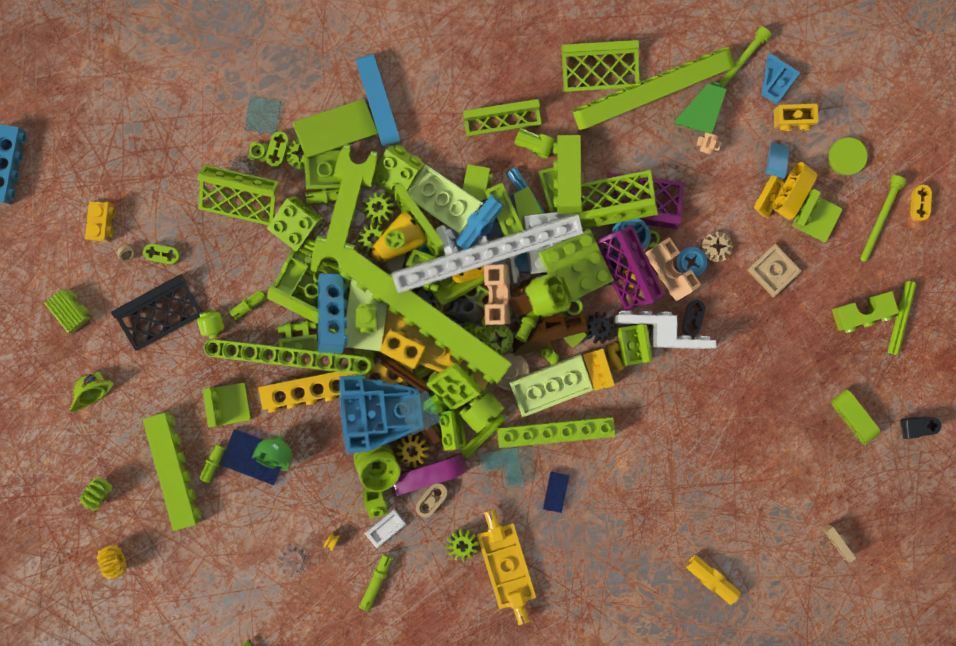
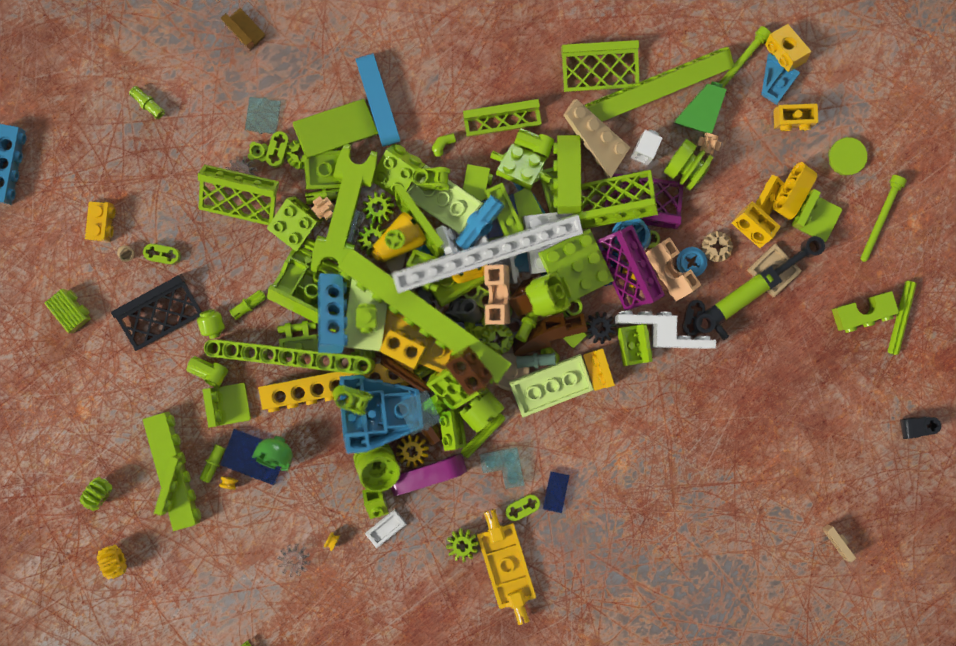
(89, 390): lime hat -> none
(146, 102): none -> lime pin
(169, 485): none -> lime plate
(211, 373): none -> lime piece
(228, 483): none -> yellow bush
(243, 28): none -> pearl gold panel
(323, 208): none -> light nougat gear
(355, 227): none -> clear light blue piece
(355, 401): none -> lime piece
(379, 575): lime pin -> none
(431, 499): tan plate -> none
(435, 178): none -> lime piece
(440, 143): none -> lime arm
(468, 370): none -> reddish brown brick
(520, 503): none -> lime beam
(521, 166): none -> lime plate
(535, 360): none -> sand green pin
(556, 432): lime brick -> none
(597, 137): none -> tan wing
(614, 358): yellow arm -> none
(646, 146): none -> white brick
(688, 164): none -> lime wheel
(713, 579): yellow piece -> none
(751, 290): none -> piece
(756, 224): none -> yellow brick
(777, 160): dark azure tile -> none
(788, 48): none -> yellow brick
(855, 417): lime beam -> none
(924, 203): yellow beam -> none

